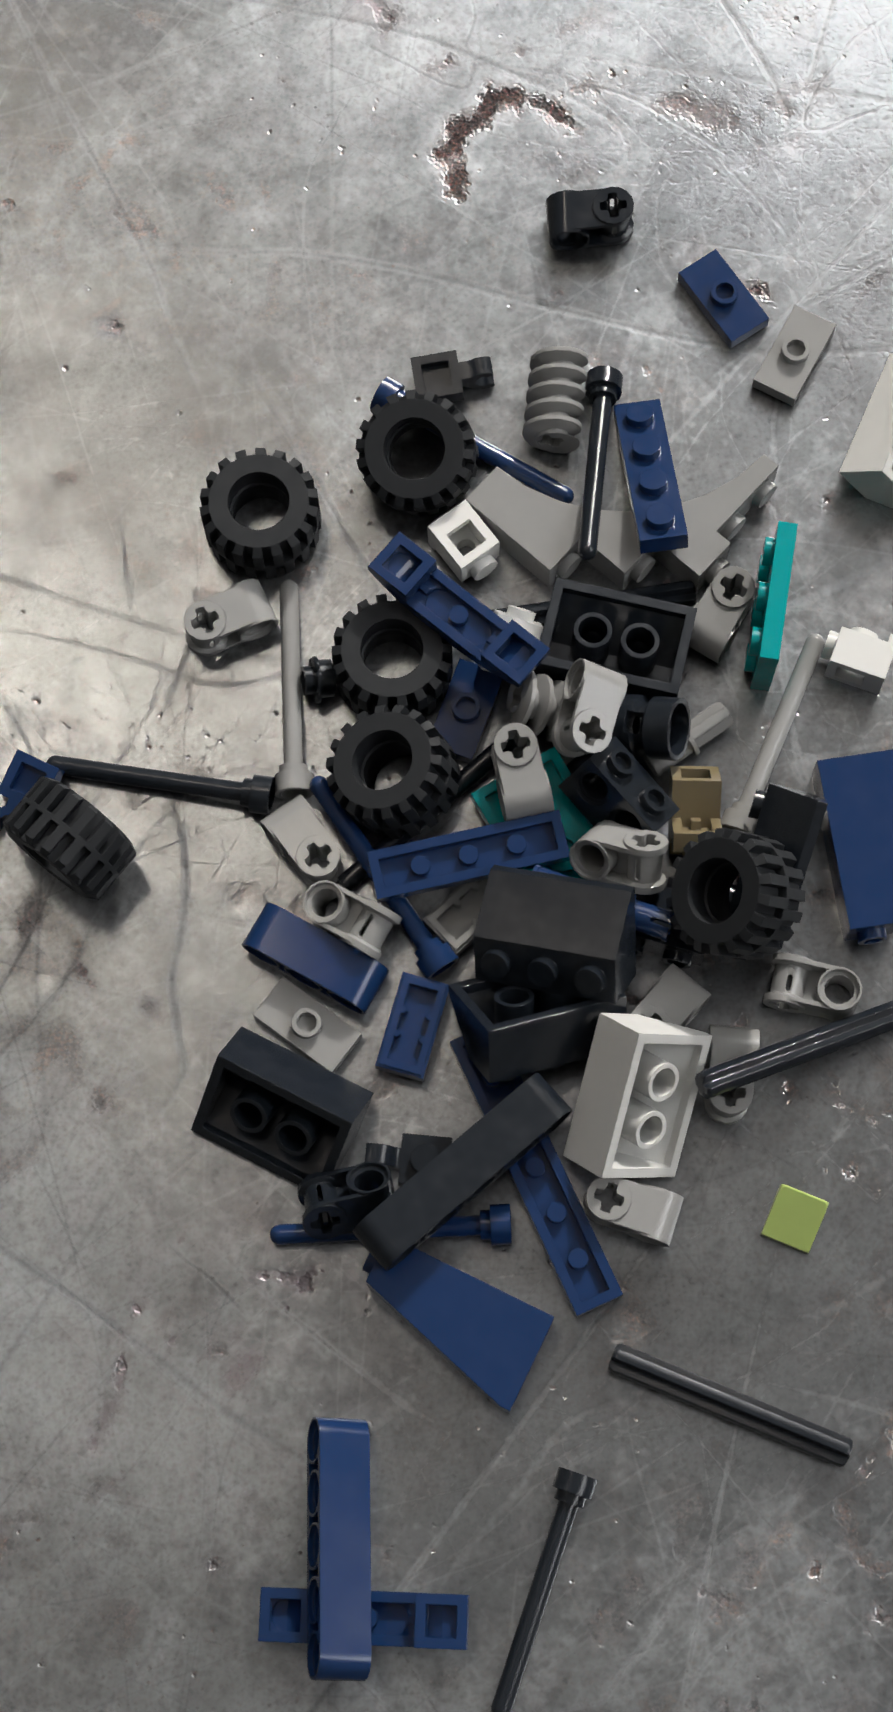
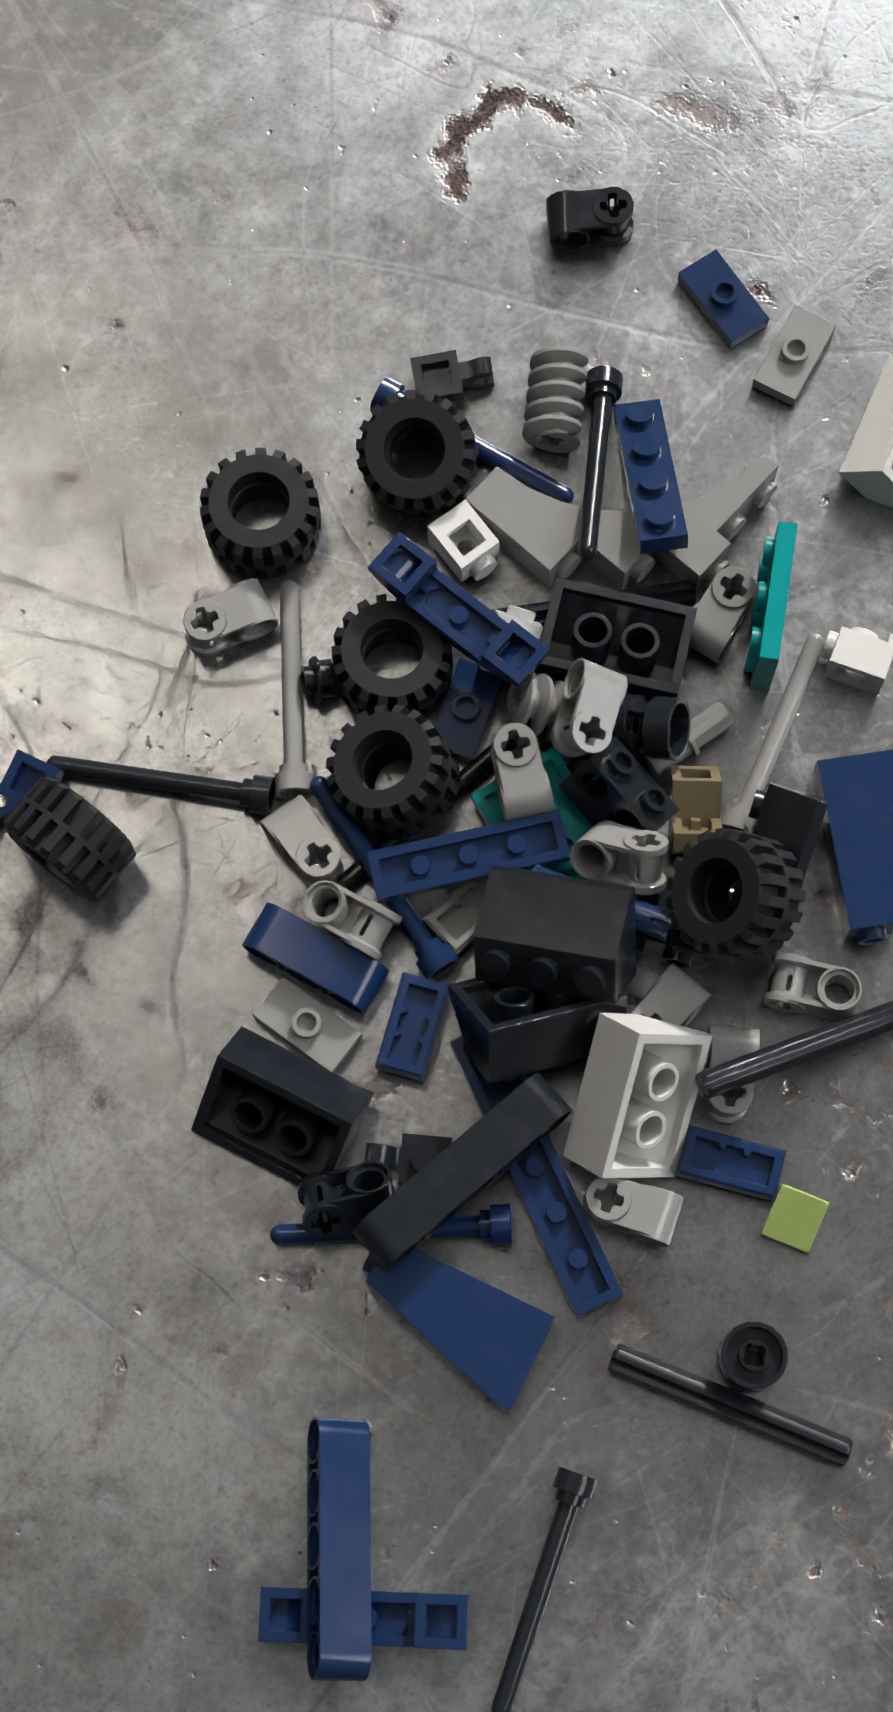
(731, 1163): none -> dark blue plate
(751, 1357): none -> black wheel

